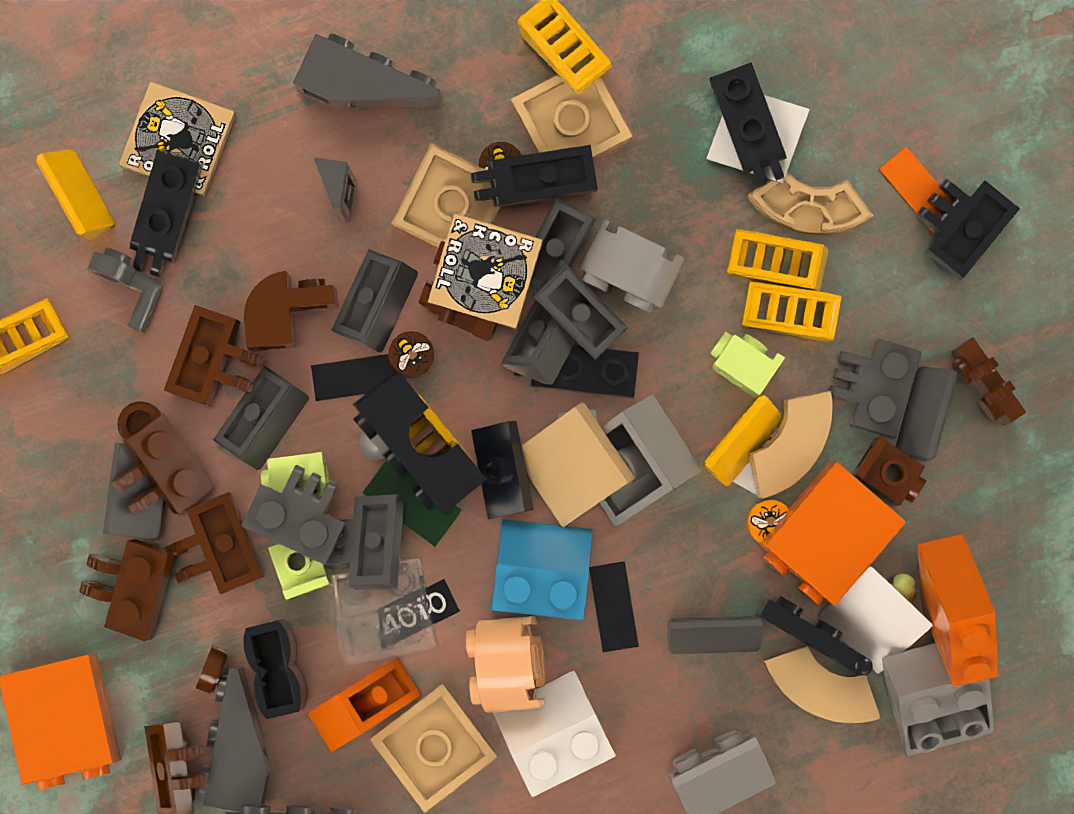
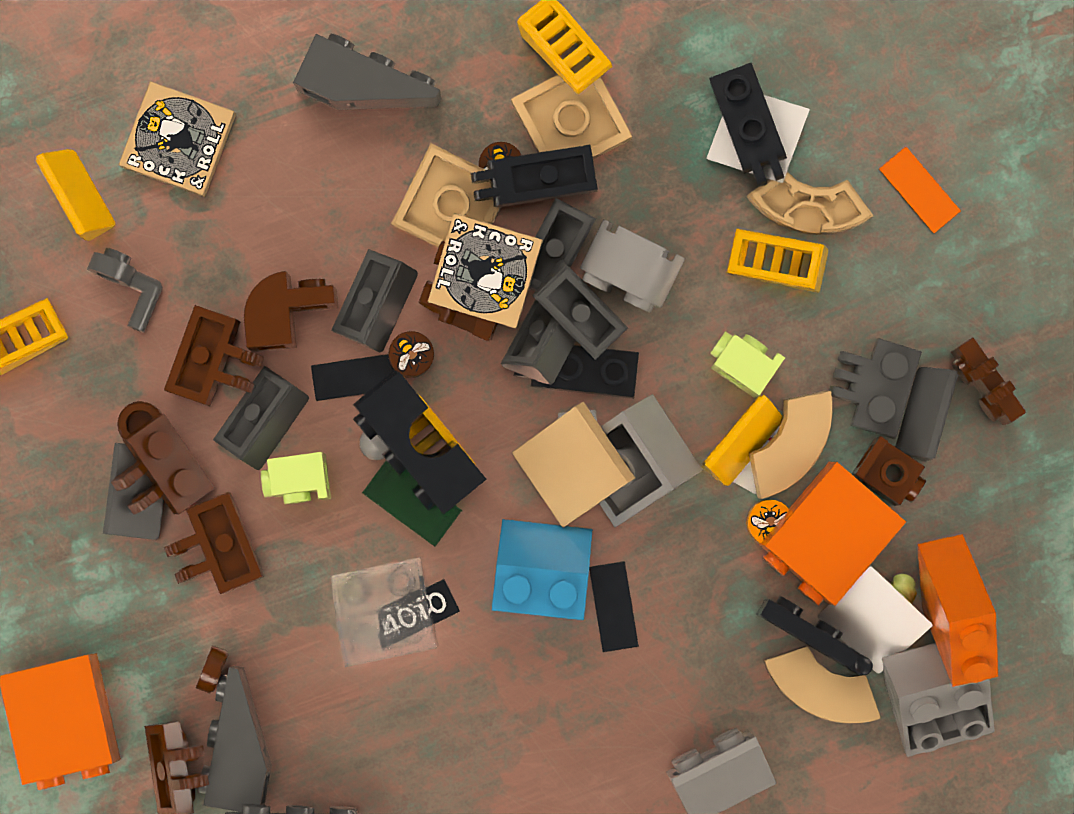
(137, 590): reddish brown hinge -> none
(164, 210): black hinge -> none
(278, 682): black brick -> none
(297, 516): dark grey hinge -> none
(297, 583): yellowish green brick -> none
(339, 184): dark grey slope -> none
(364, 704): orange slope -> none
(371, 543): dark grey hinge -> none
(433, 747): tan tile -> none
(503, 465): black plate -> none
(506, 664): light nougat brick -> none
(557, 739): white slope -> none
(715, 635): dark grey slope -> none
(829, 320): yellow slope -> none
(965, 224): black hinge -> none

